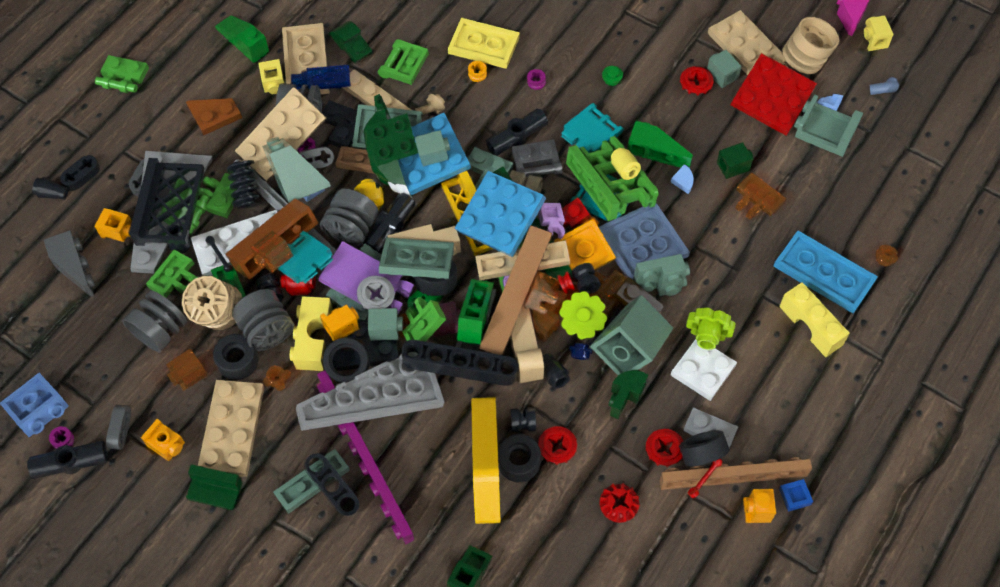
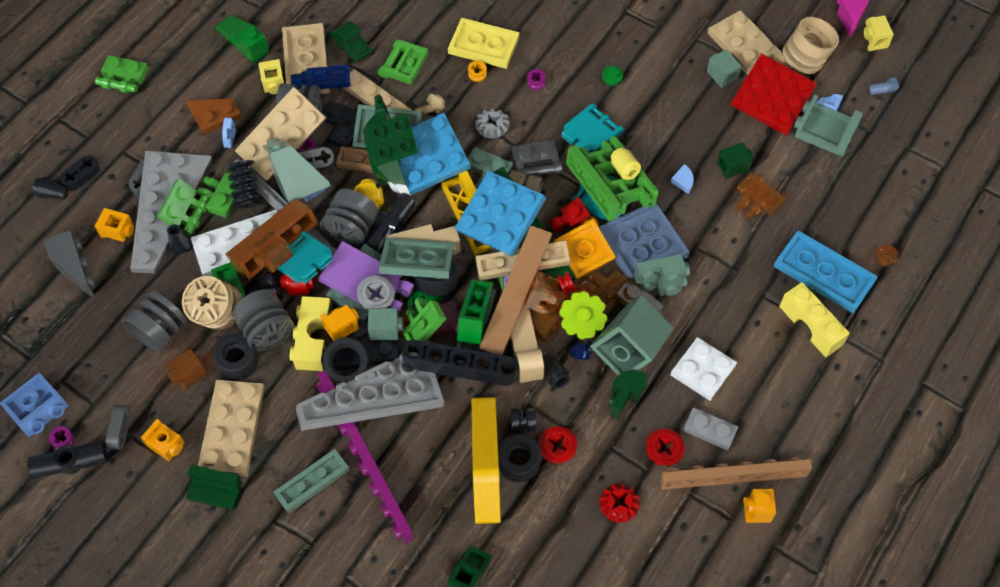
(148, 203): black fence -> none
(170, 274): bright green hinge -> none
(211, 242): black hinge -> none
(228, 133): none -> light blue tile
(276, 371): clear orange plate -> none
(342, 490): black beam -> none
(432, 148): sand green brick -> none
(488, 129): none -> light grey gear
(516, 132): black piece -> none
(552, 217): lavender plate -> none
(586, 278): black wheel -> none
(654, 144): green slope -> none
(694, 492): red hinge -> none
(704, 78): red gear -> none
(704, 448): black tyre -> none
(710, 327): lime plant -> none
(796, 495): blue plate -> none

